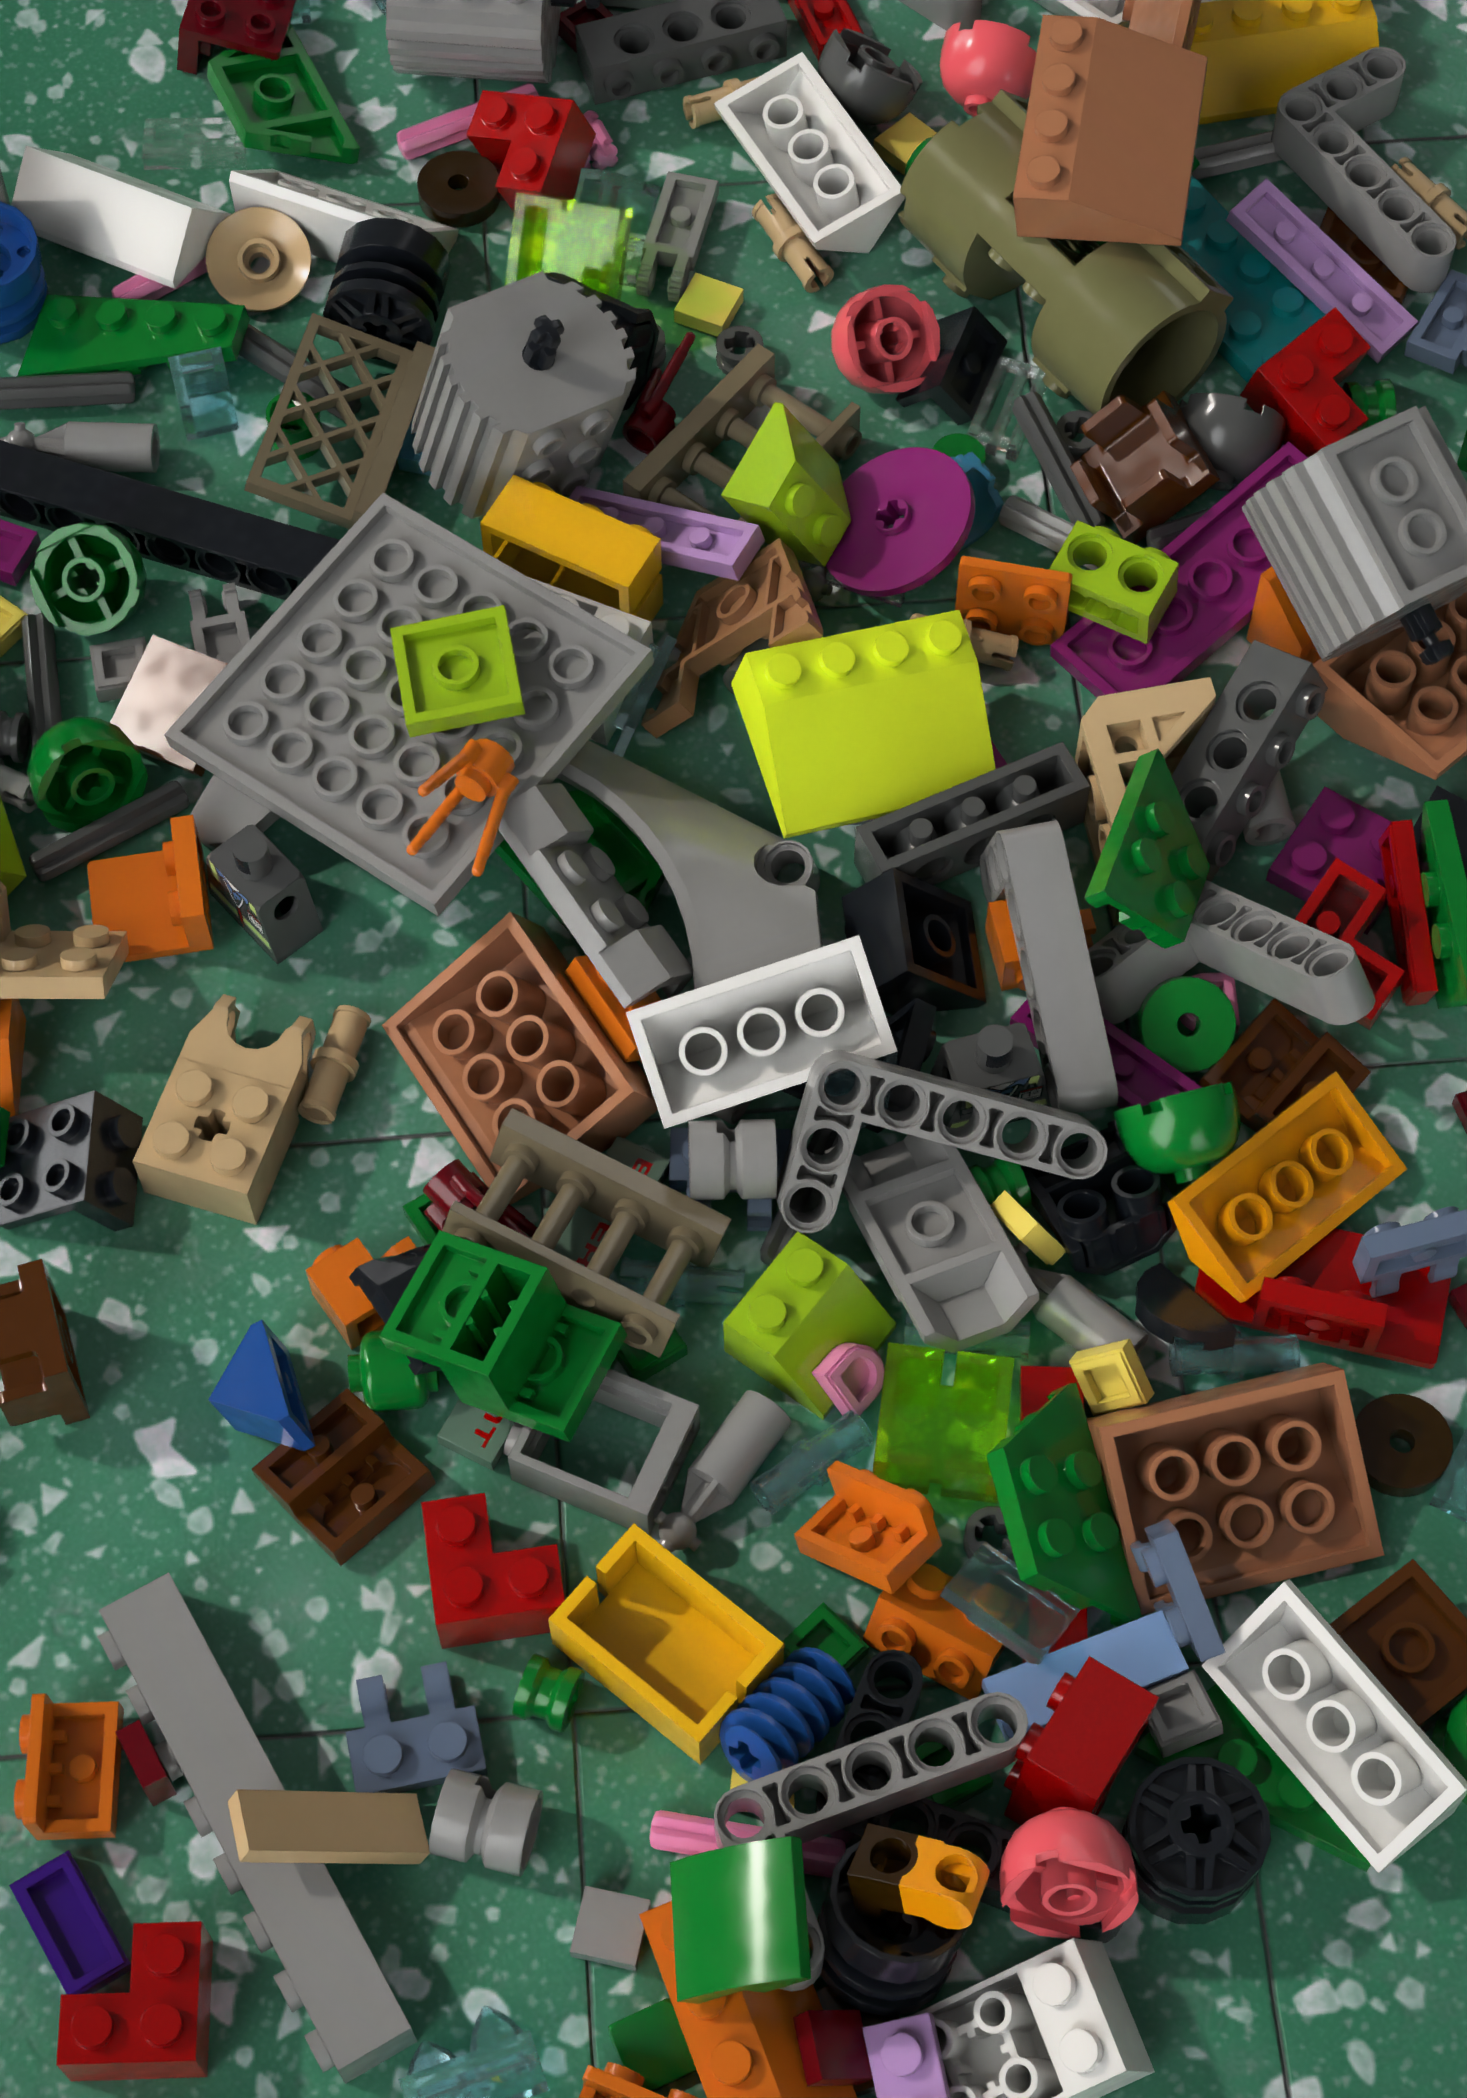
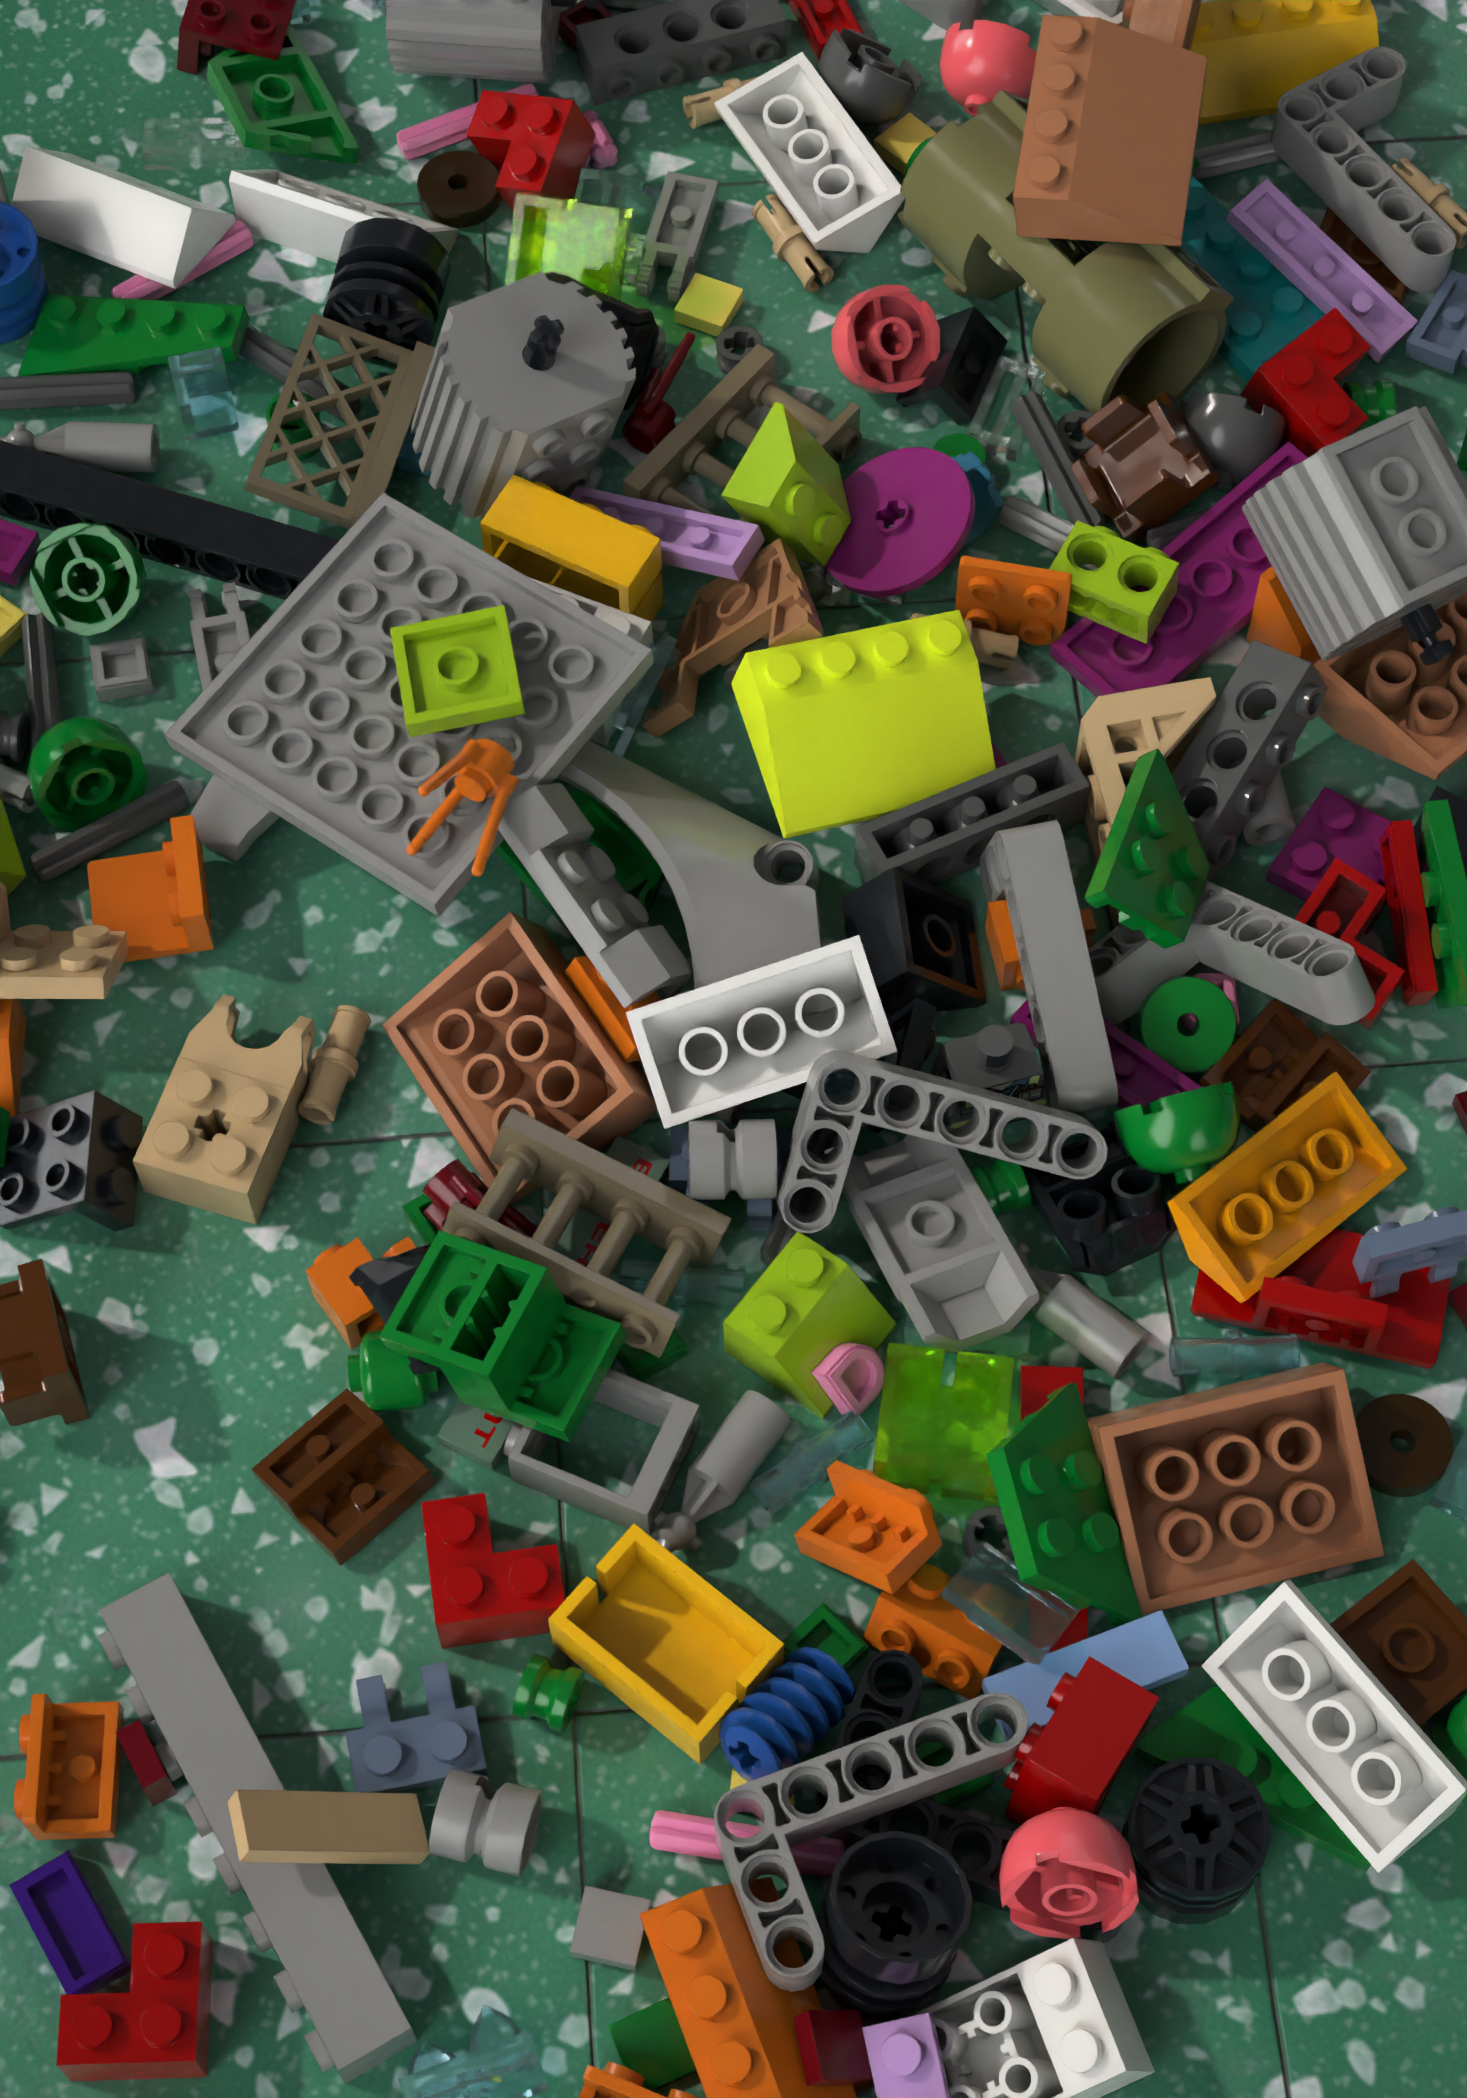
(159, 693): tile -> none
(249, 881): dark grey torso -> none
(251, 235): tan dish -> none
(262, 1391): blue slope -> none
(740, 1919): green slope -> none
(916, 1878): leg -> none
(1027, 1229): light yellow tile -> none
(1111, 1377): light yellow tile -> none
(1175, 1310): black tile -> none
(1182, 1714): light grey tile -> none
(1188, 1613): sand blue plate -> none

